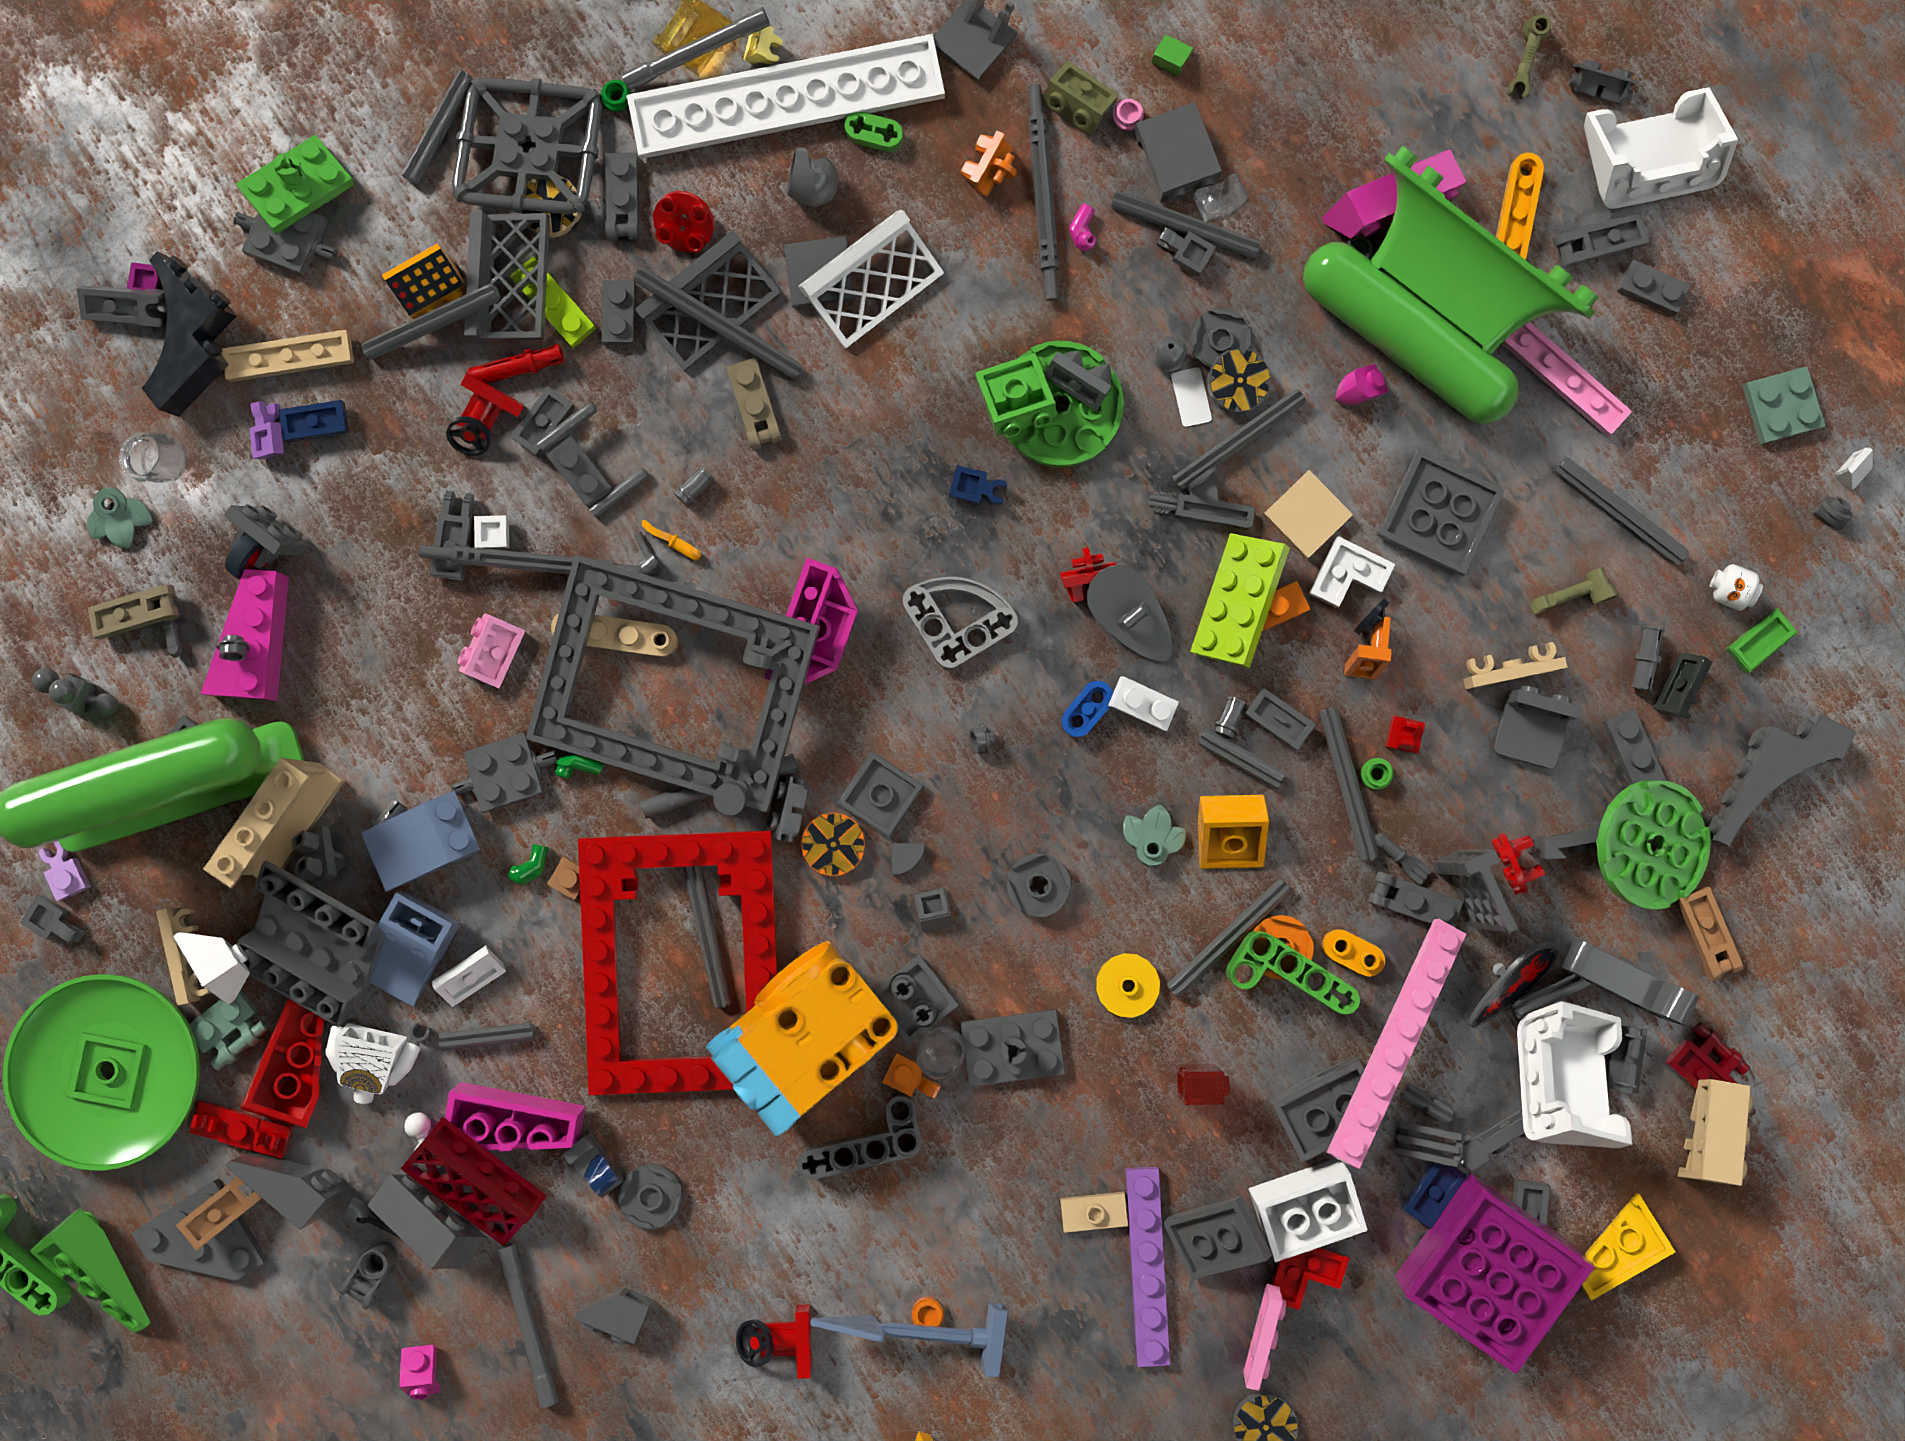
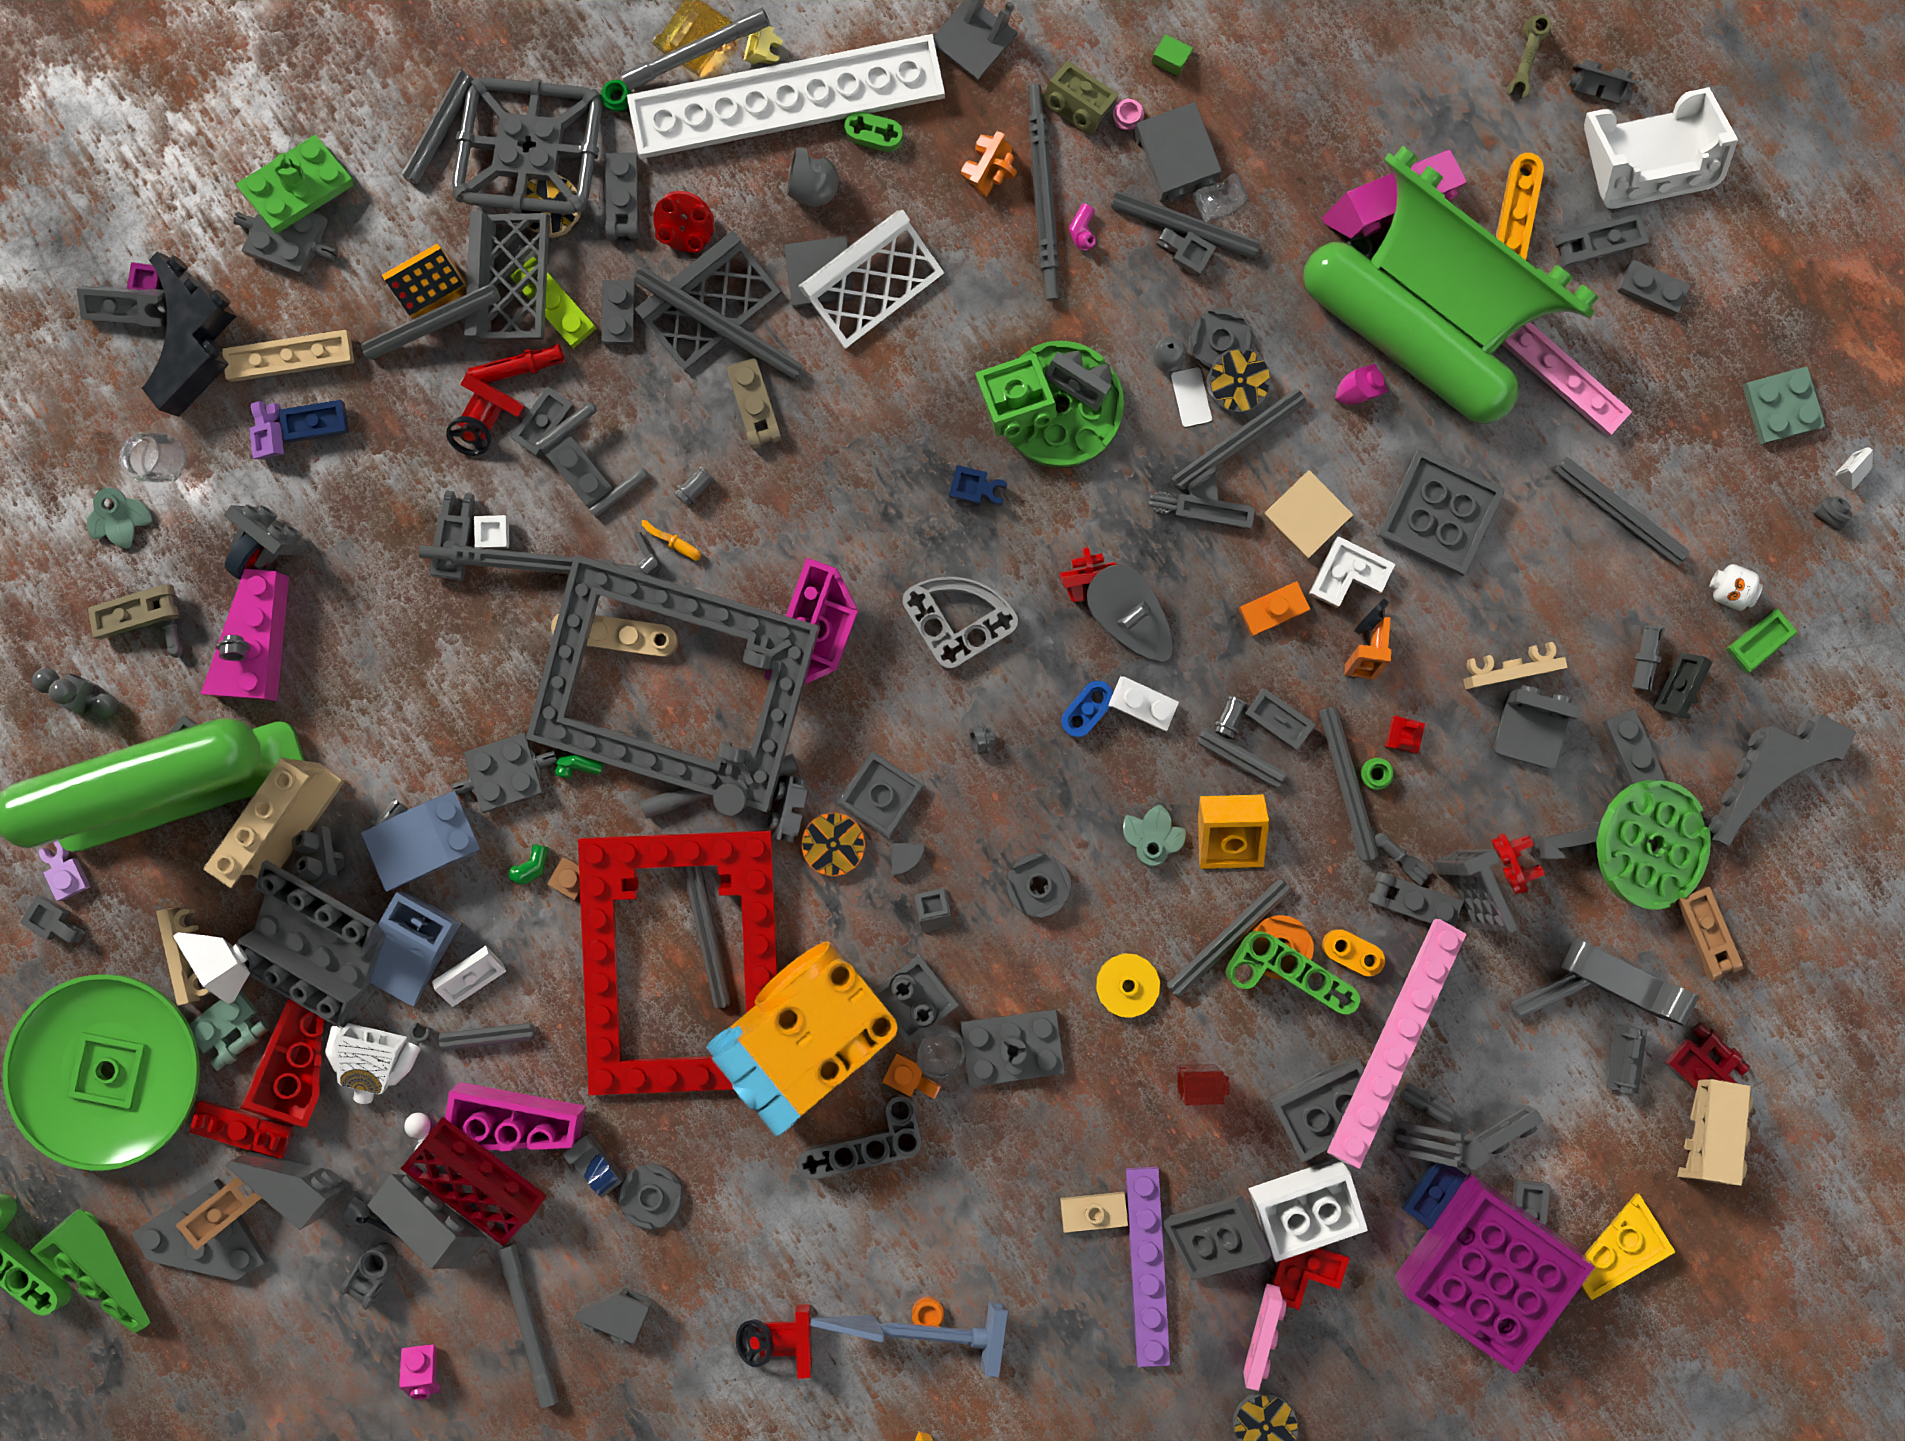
(490, 650): bright pink bracket -> none
(1240, 600): lime plate -> none
(1514, 981): shield -> none
(1566, 1076): white windscreen -> none
(1596, 586): olive brick -> none

